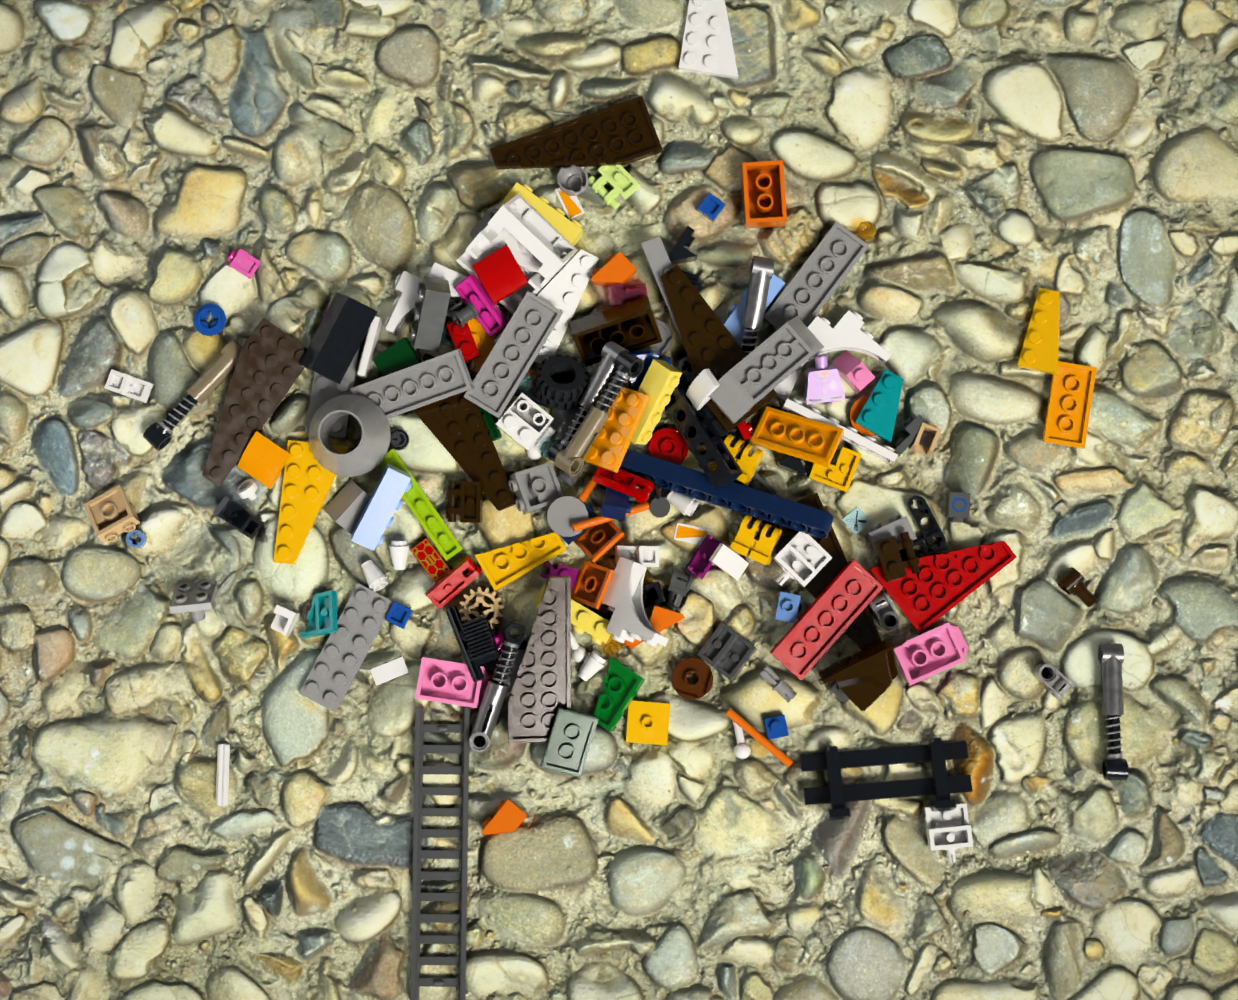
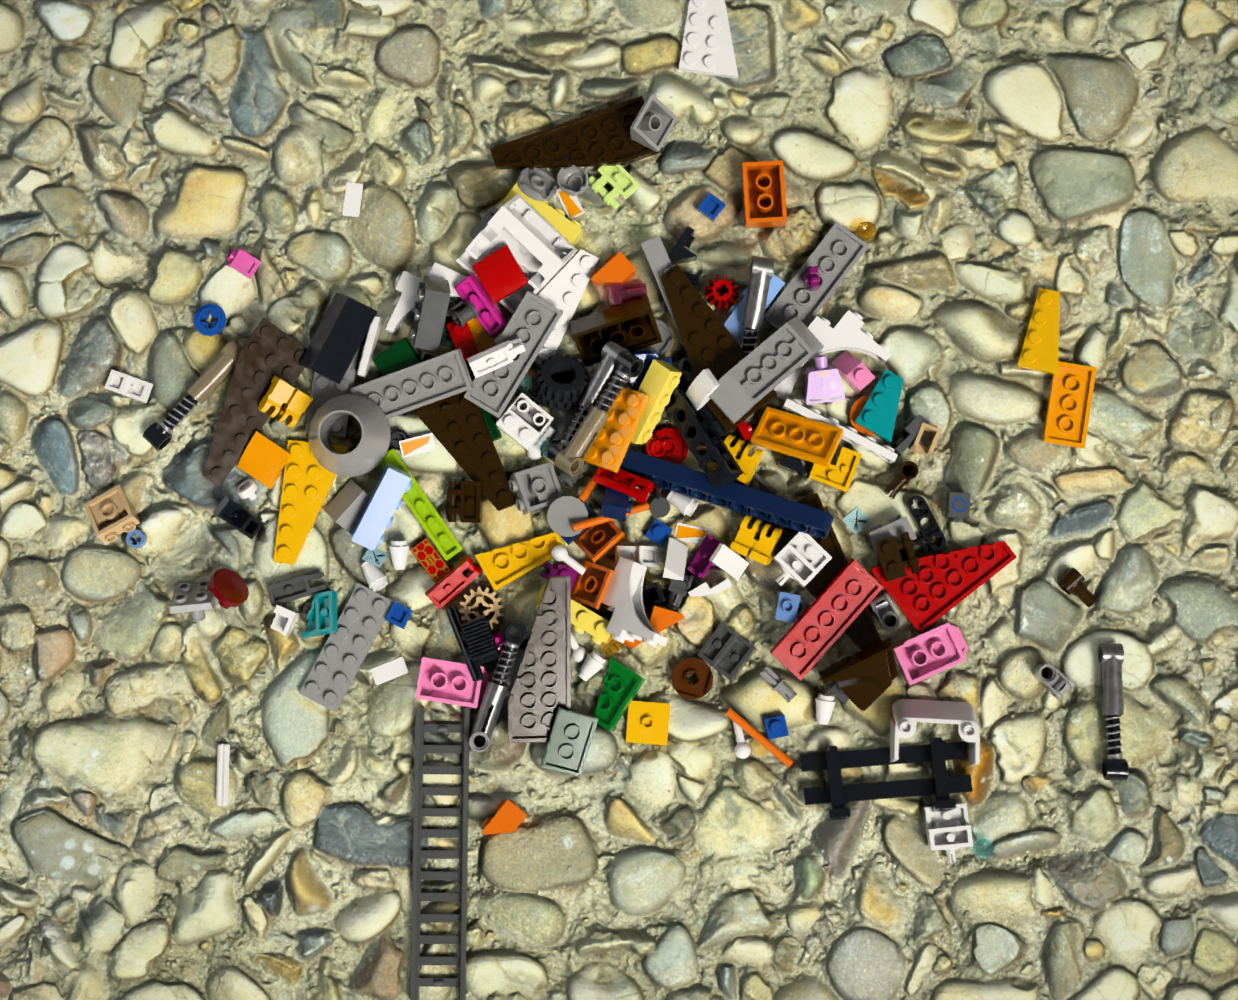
(228, 588): none -> dark red tile
(282, 392): none -> yellow legs
(294, 589): none -> dark grey hinge
(352, 199): none -> white sticker
(375, 557): none -> clear light blue sticker
(417, 445): none -> sticker
(495, 357): none -> white hinge
(537, 184): none -> light grey tile
(560, 553): none -> white bar
(652, 124): none -> light grey slope
(655, 447): none -> red plate
(658, 532): none -> blue plate
(675, 560): none -> white slope
(704, 590): none -> white slope
(716, 286): none -> red gear
(812, 278): none -> magenta plate
(824, 707): none -> white cone
(901, 479): none -> dark brown pin
(909, 711): none -> white windscreen
(989, 852): none -> clear light blue plate

